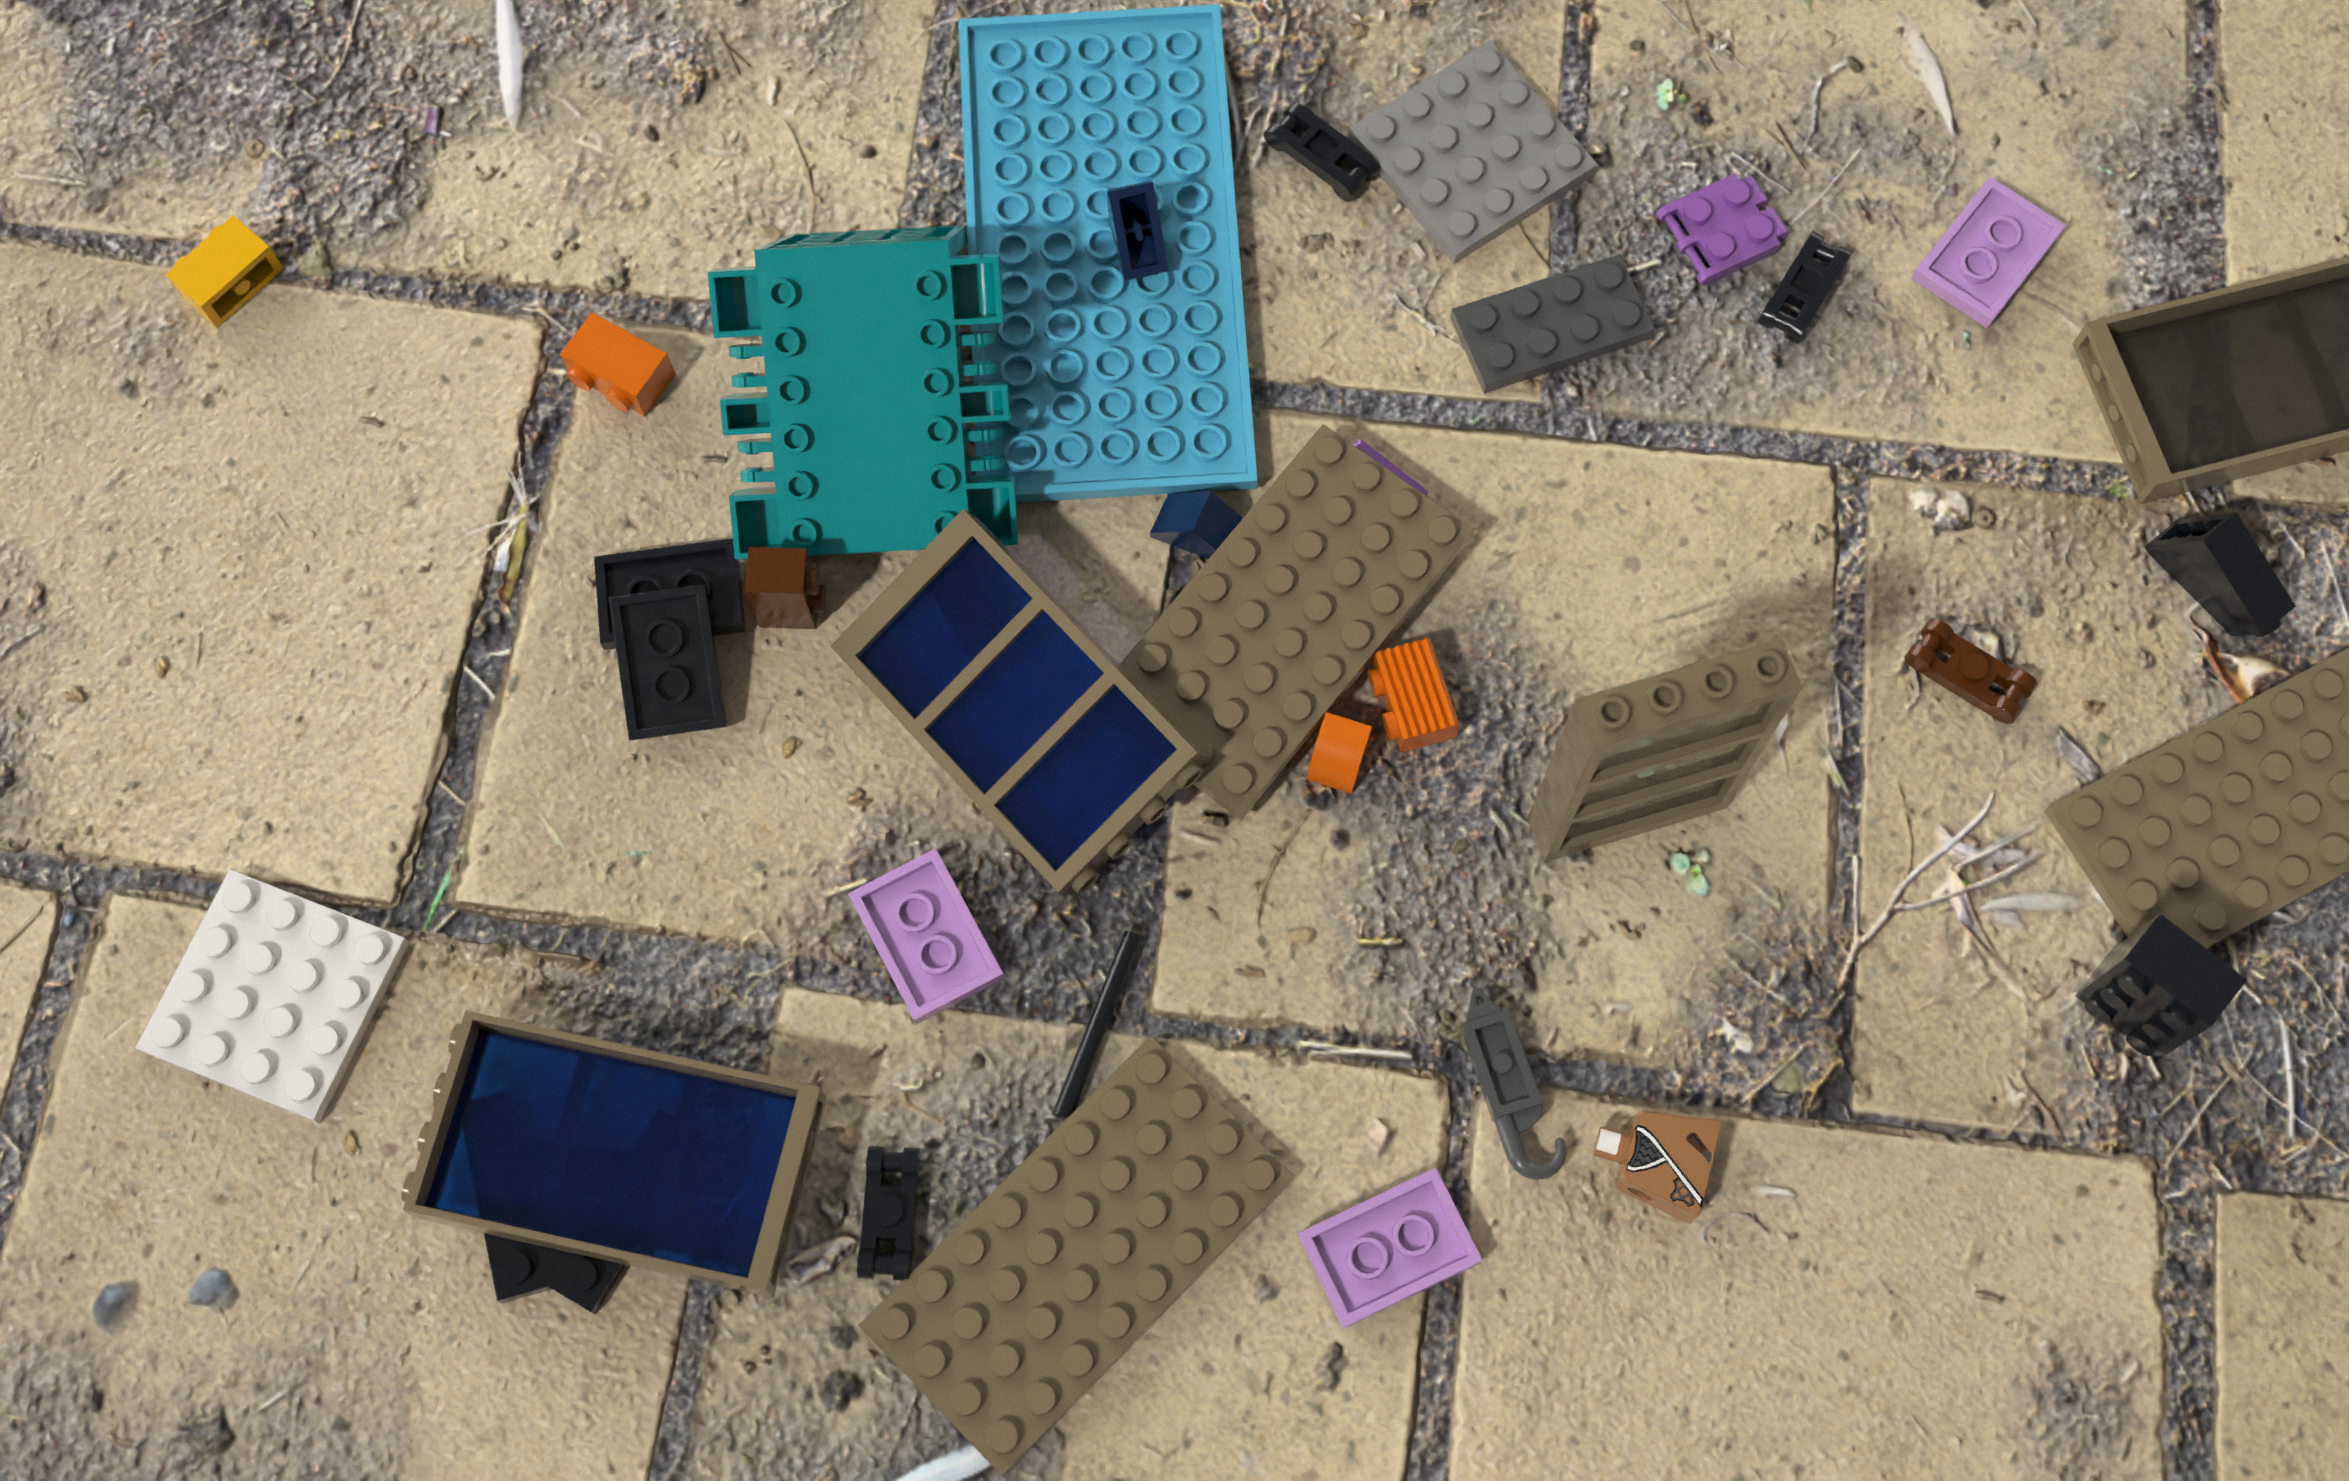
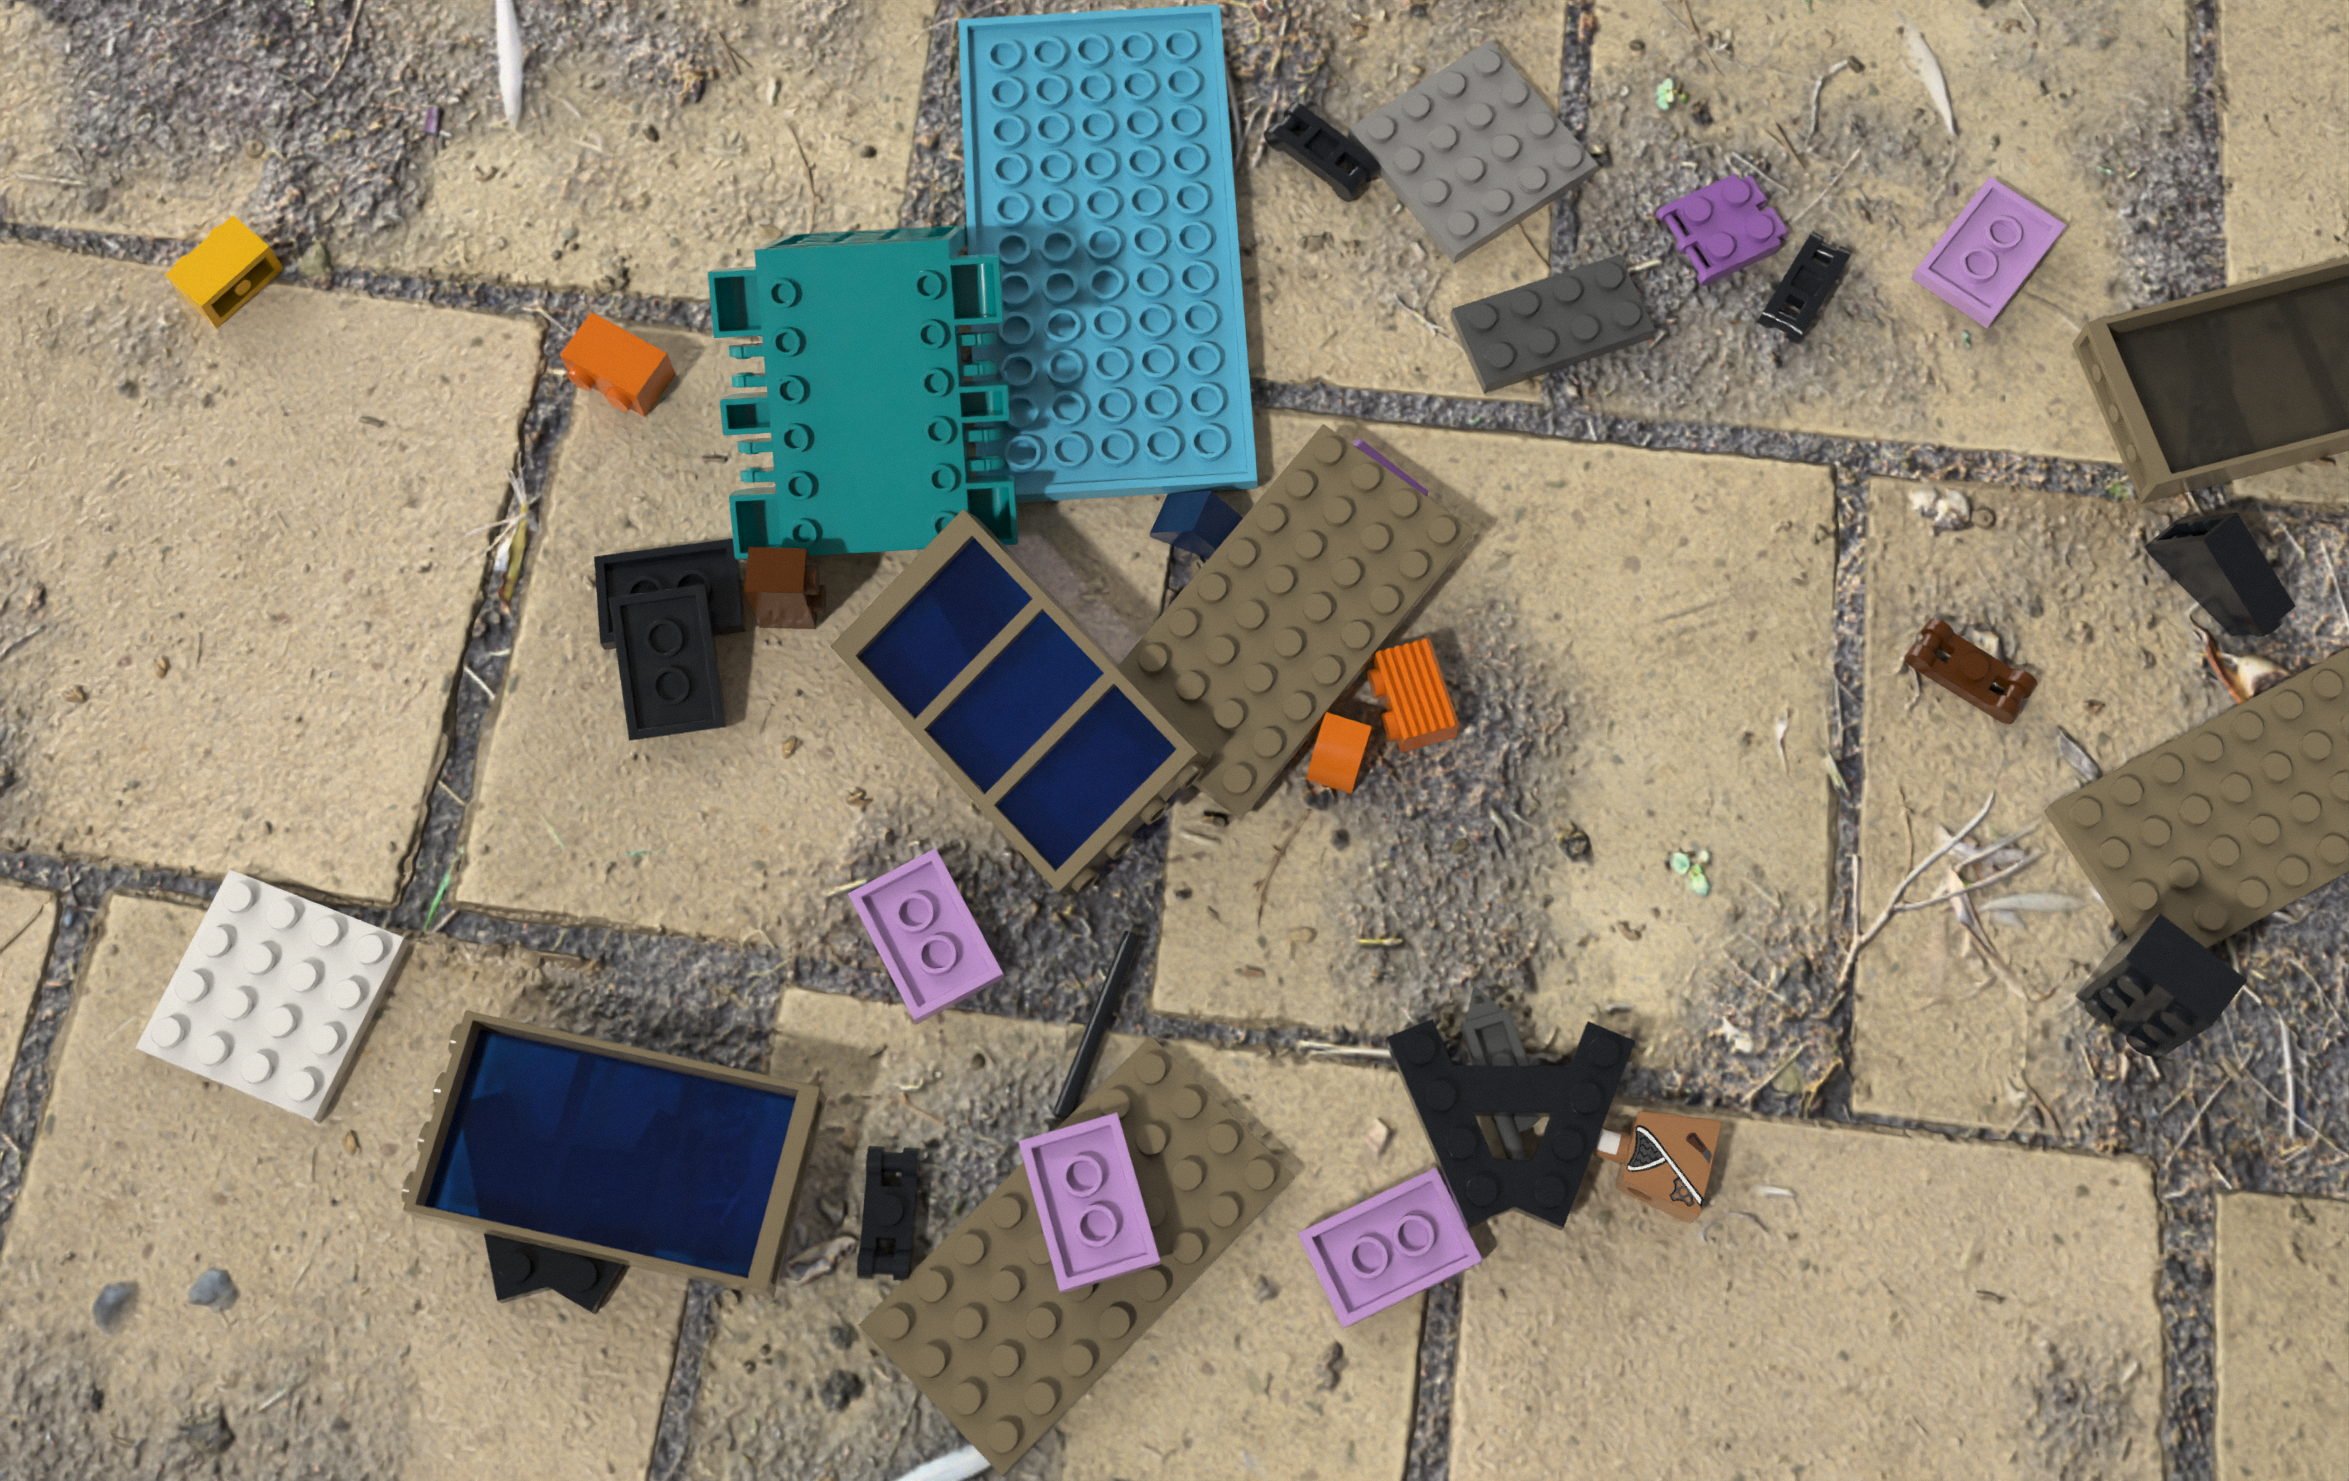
(1089, 1203): none -> lavender plate
(1136, 230): dark blue slope -> none
(1453, 1095): none -> black plate
(1660, 749): dark tan window -> none

